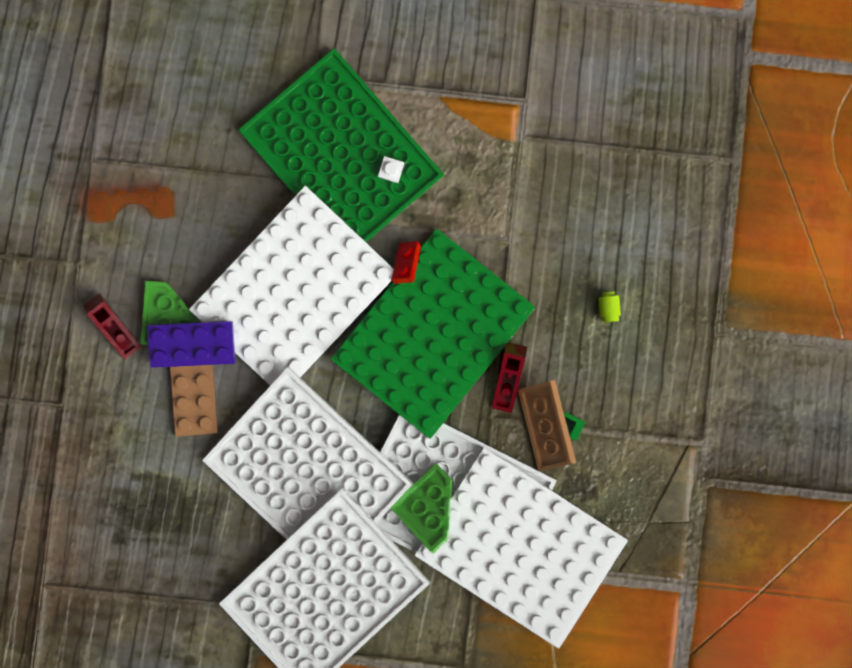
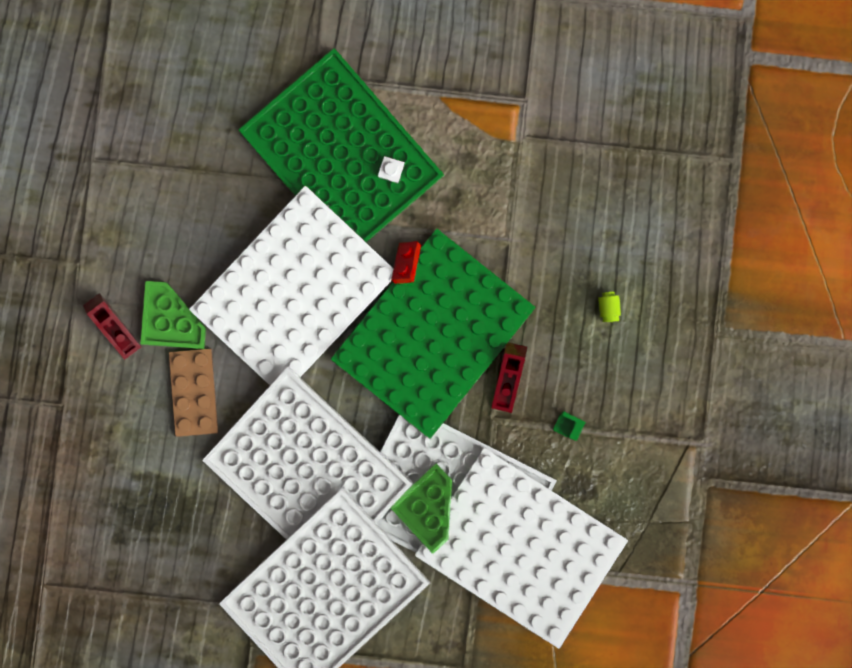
(105, 207): clear orange arch -> none
(191, 344): dark purple plate -> none
(546, 425): medium nougat plate -> none

